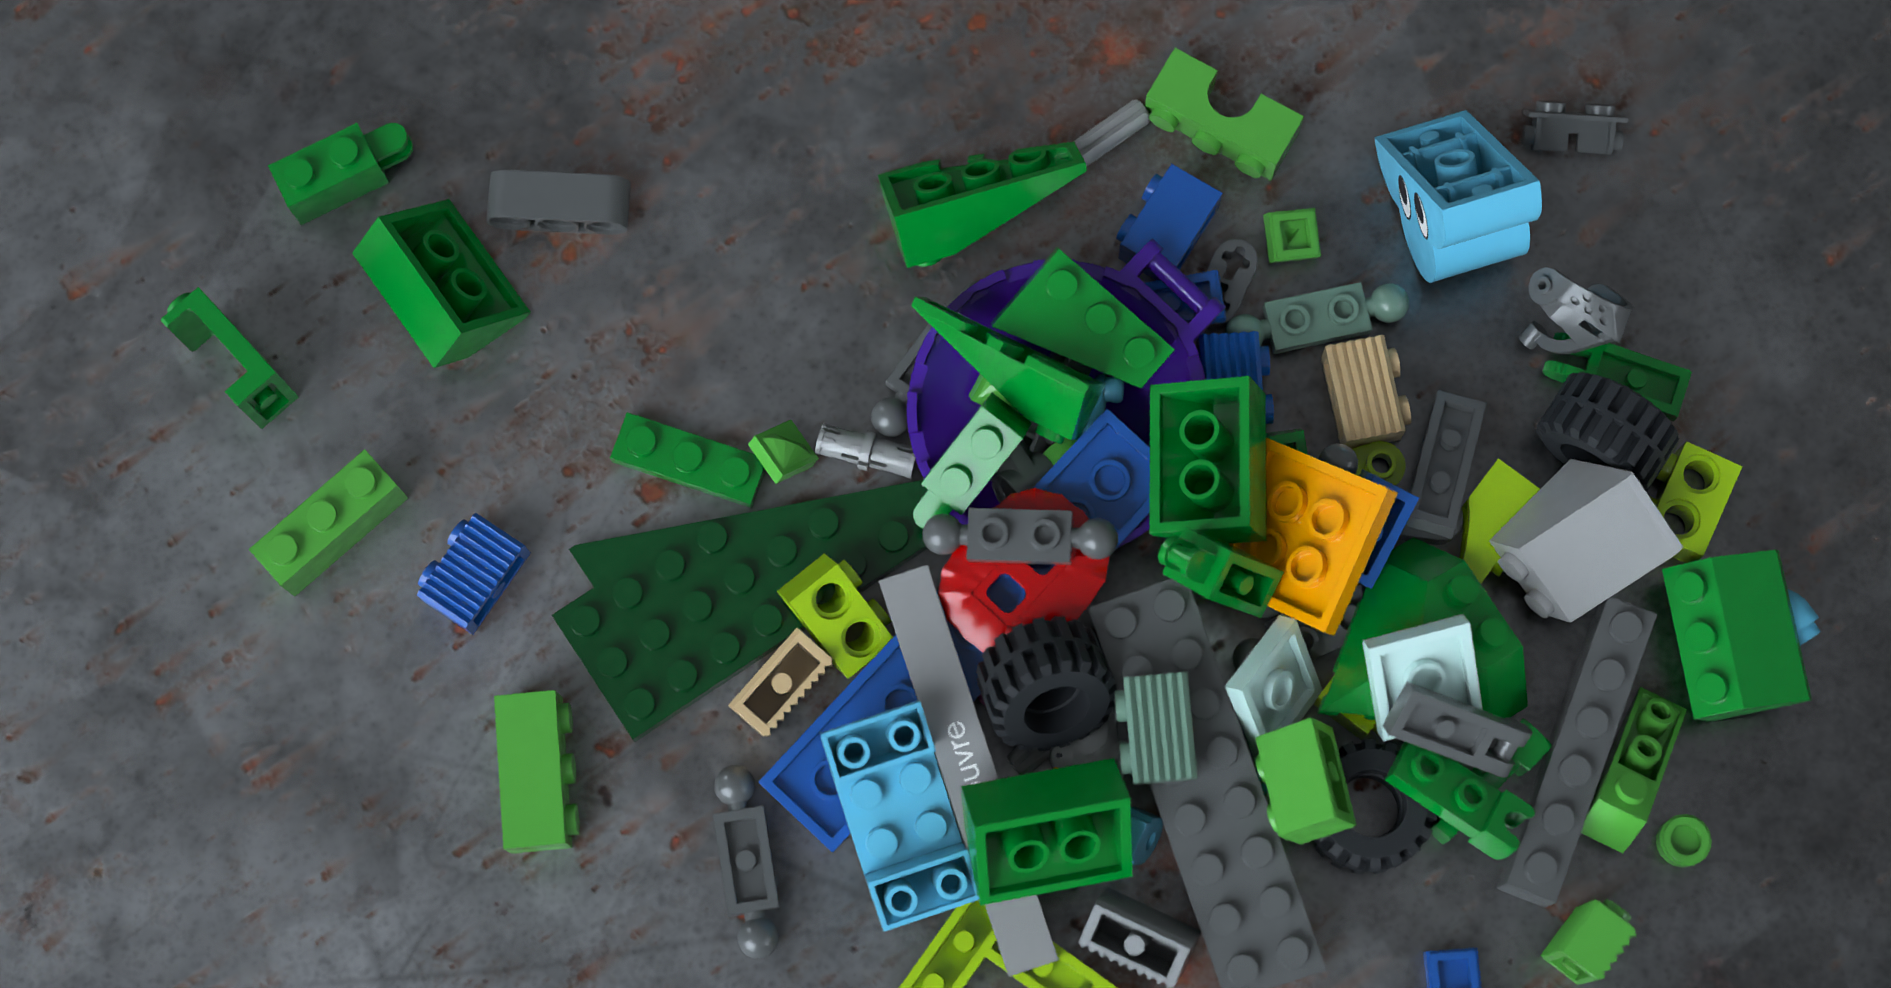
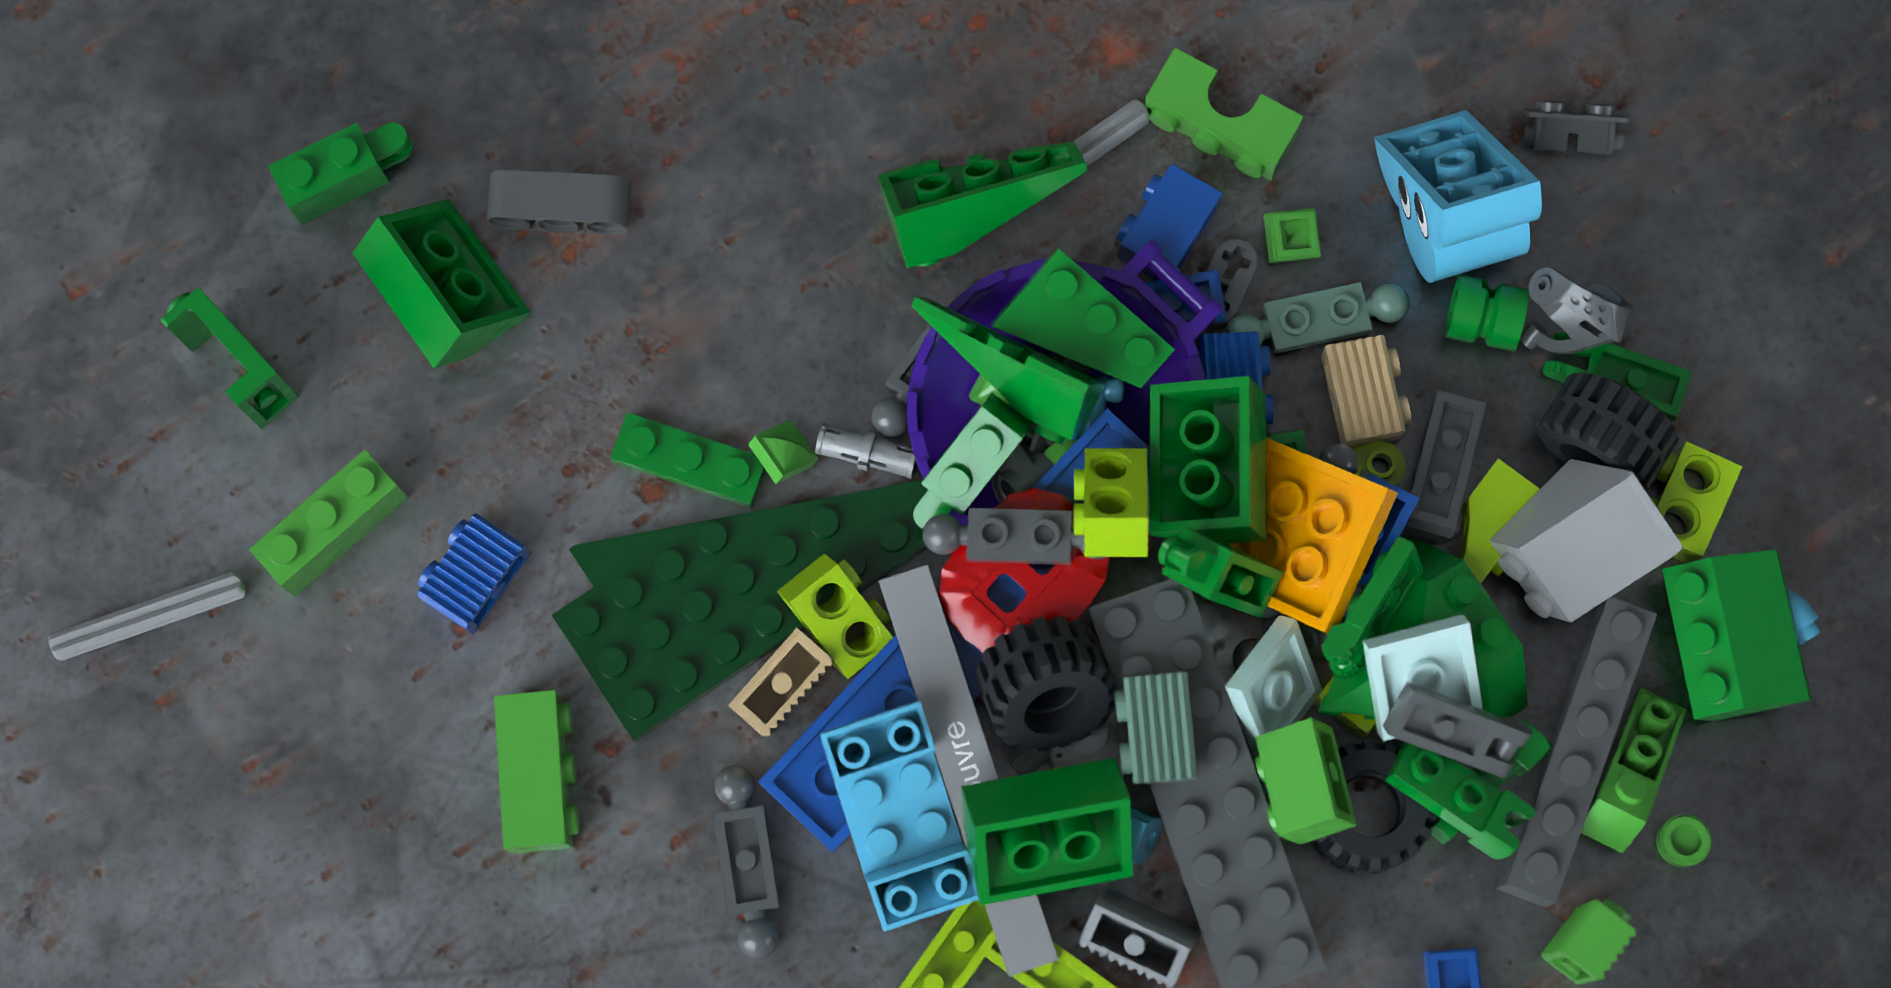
(147, 615): none -> light grey axle
(1114, 502): none -> lime brick
(1374, 609): none -> green hinge
(1487, 313): none -> green wheel

